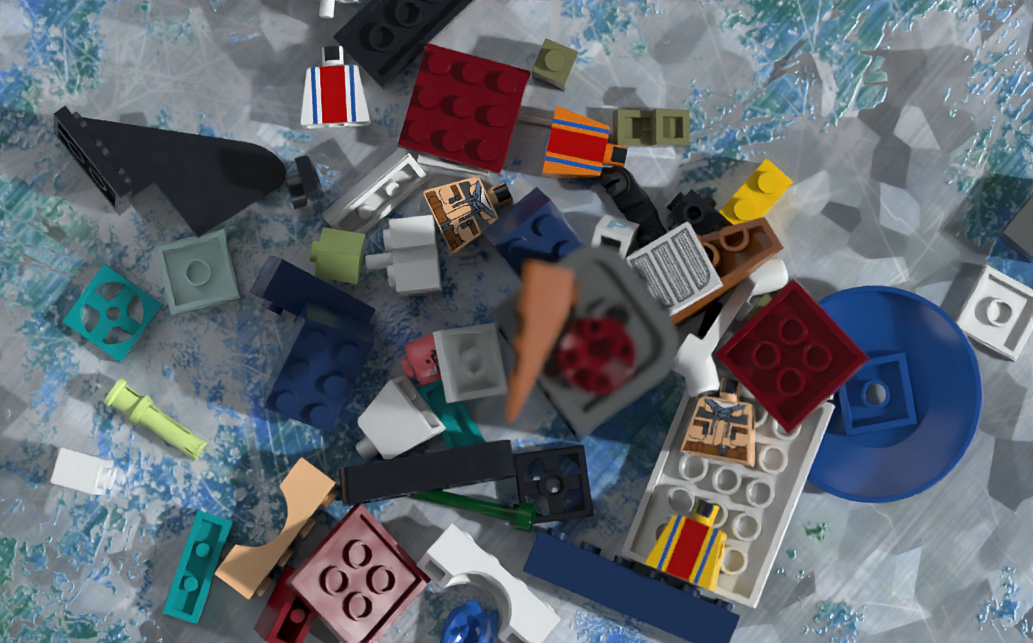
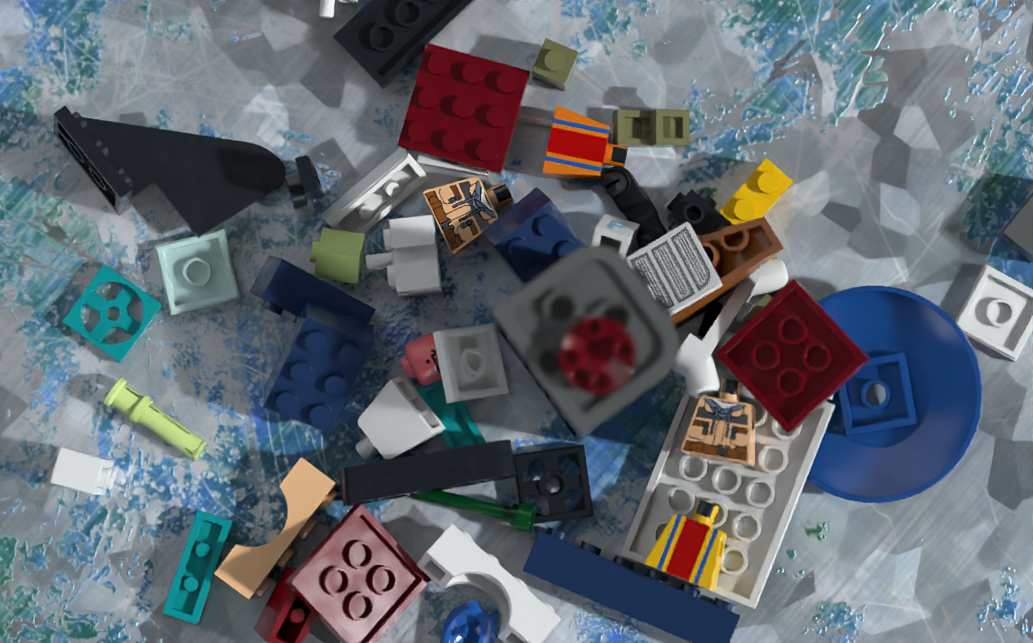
(334, 94): torso -> none
(542, 312): dark orange wedge -> none

